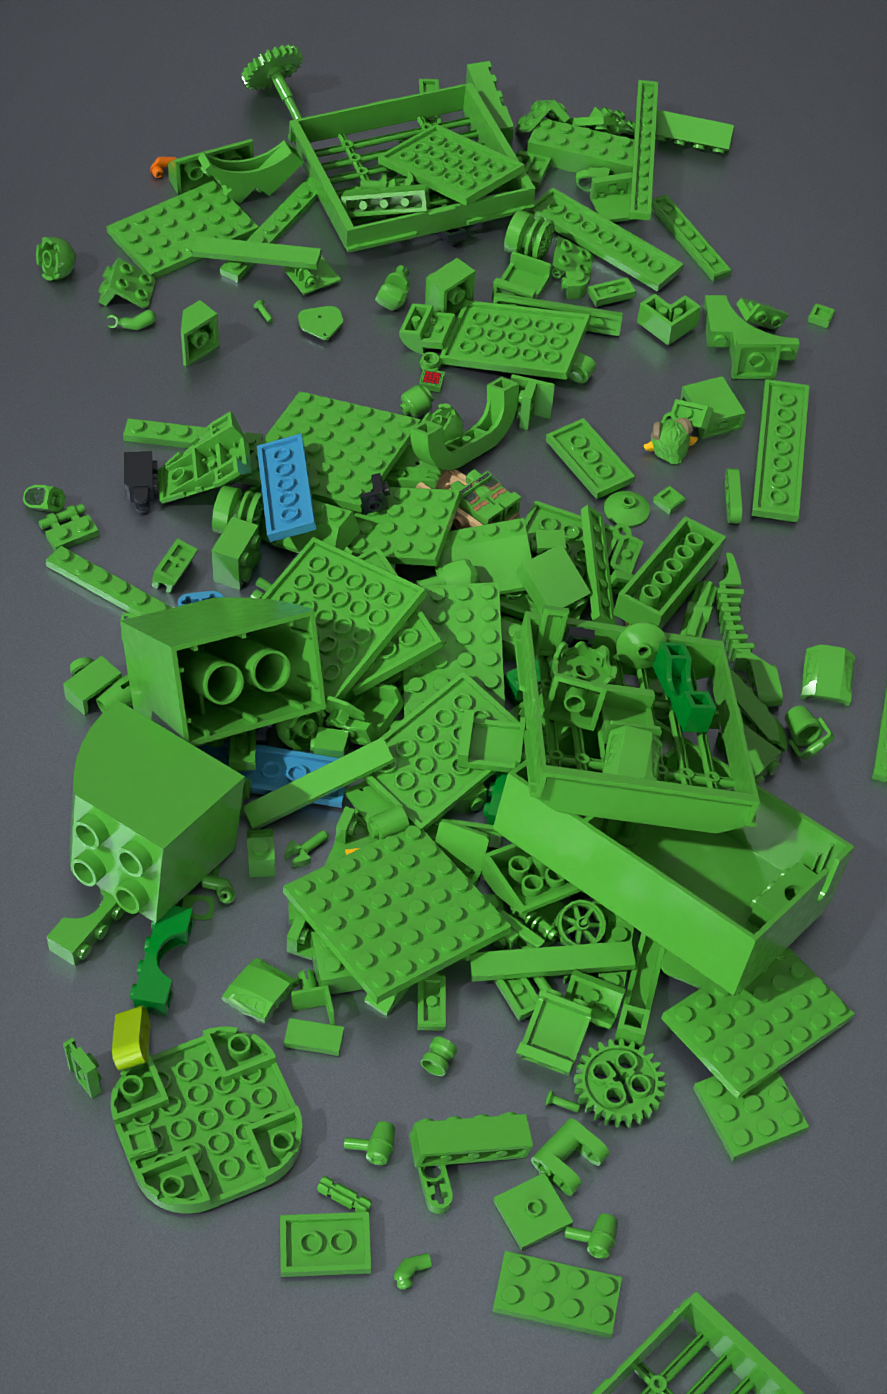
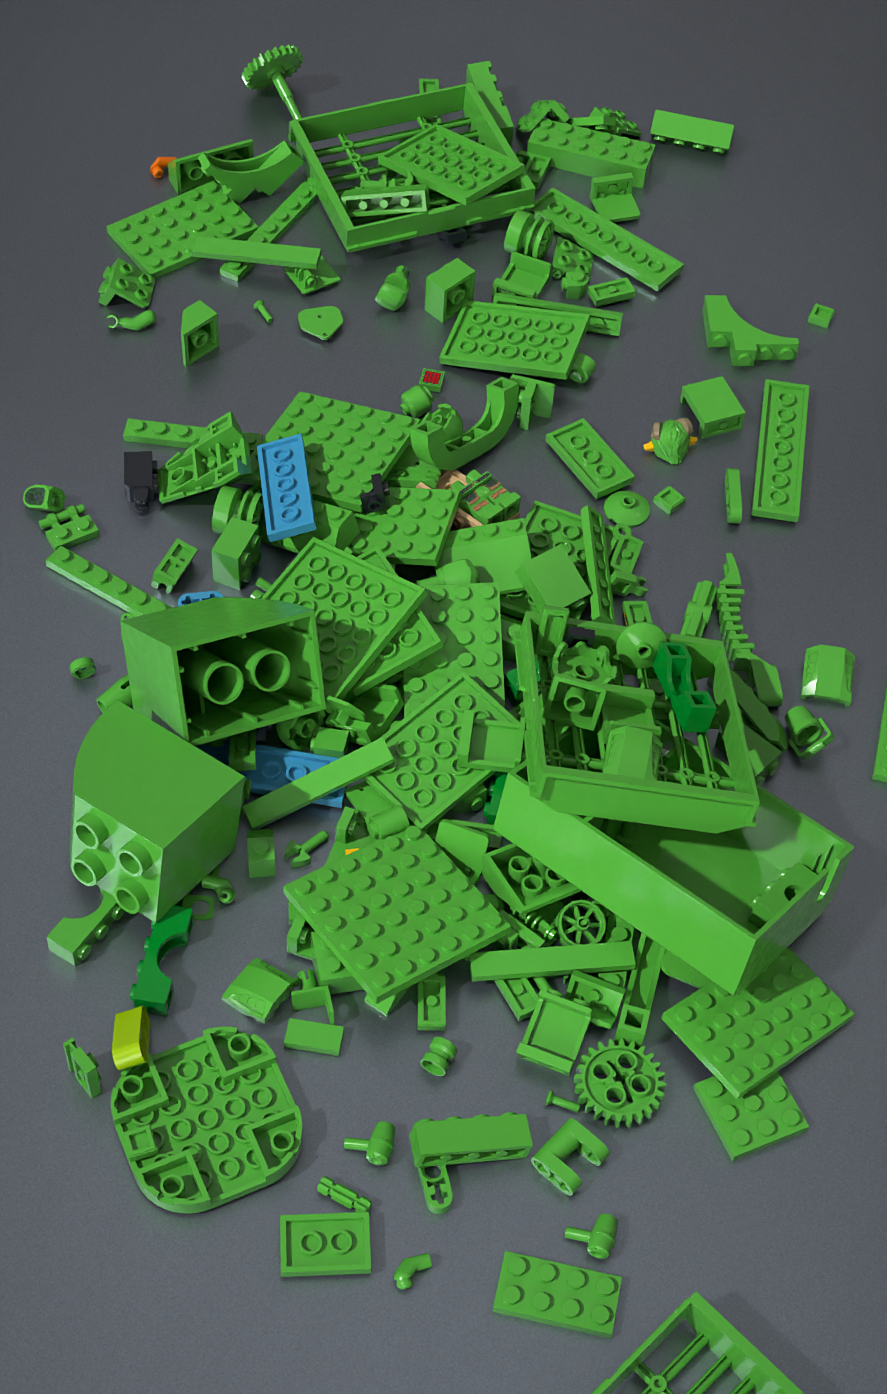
(55, 257): bright green cylinder -> none
(90, 682): bright green panel -> none
(426, 328): bright green brick -> none
(430, 361): bright green plate -> none
(533, 1211): bright green plate -> none
(547, 540): bright green brick -> none
(585, 176): bright green rock -> none
(643, 150): bright green plate -> none
(667, 320): bright green brick -> none
(670, 574): bright green brick -> none
(690, 238): bright green tile -> none
(697, 413): bright green hinge -> none
(756, 358): bright green plate -> none
(761, 314): bright green bracket -> none

